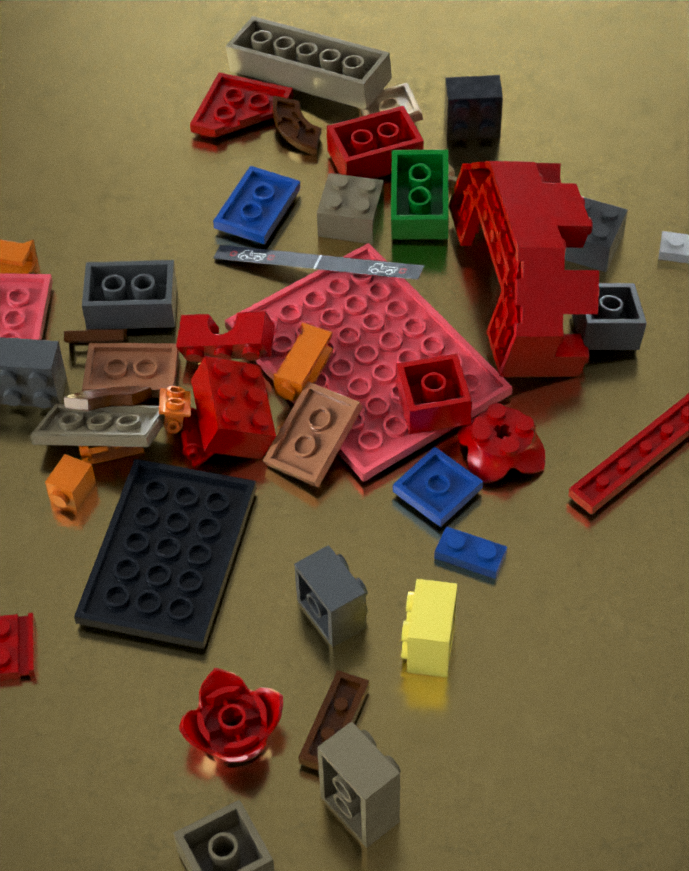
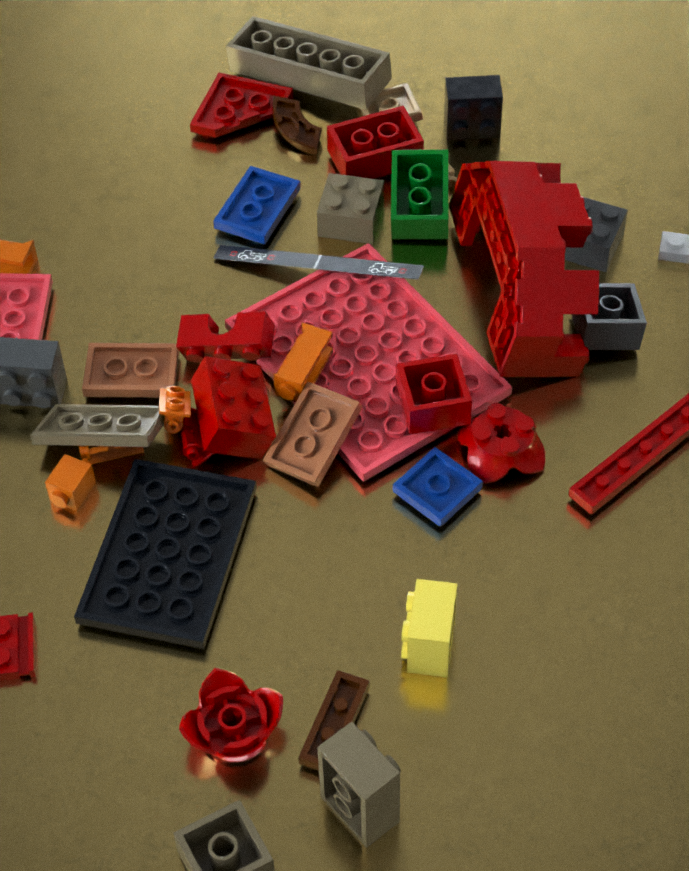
(95, 335): reddish brown tile -> none
(107, 397): reddish brown tile -> none
(129, 294): dark grey brick -> none
(331, 595): dark grey brick -> none
(470, 552): blue plate -> none

